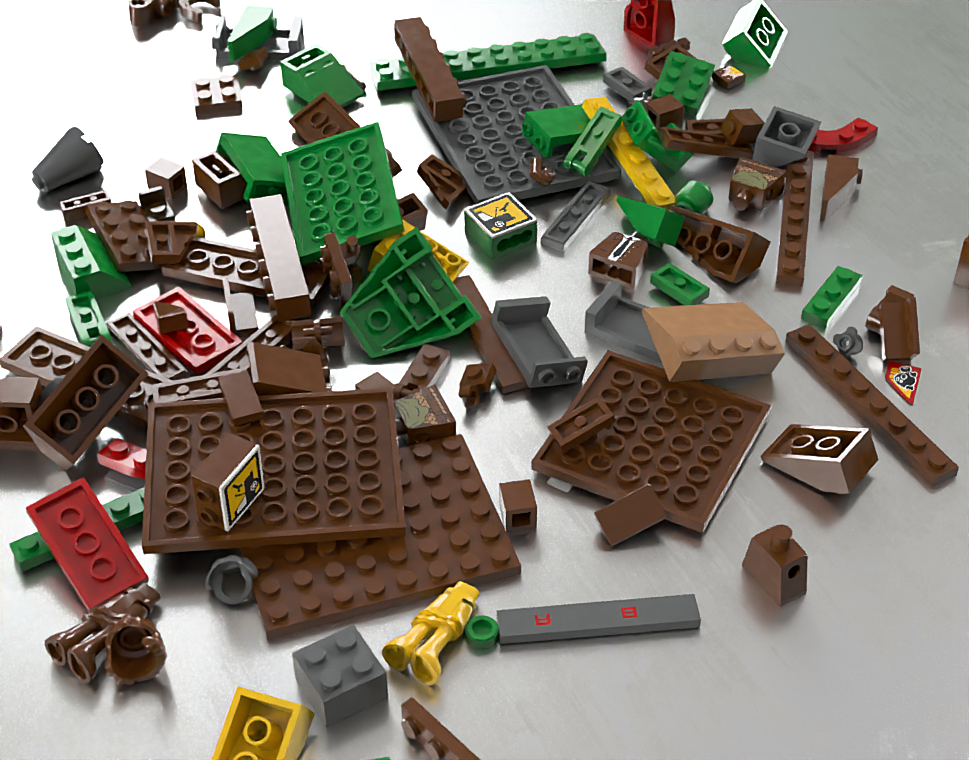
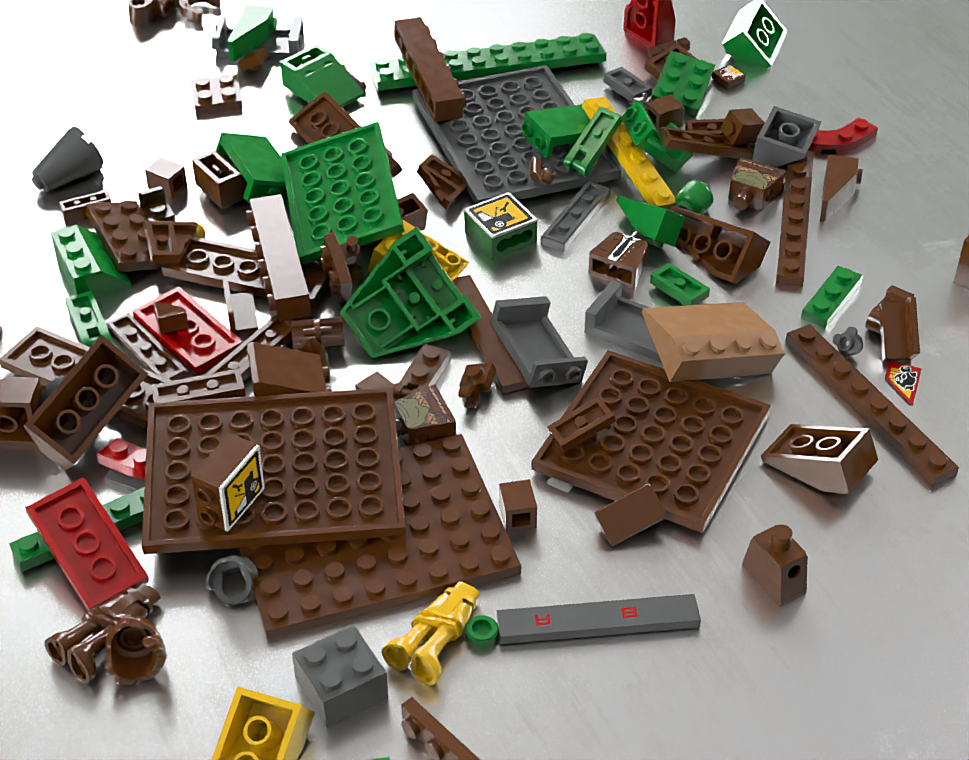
(240, 397): reddish brown tile -> none

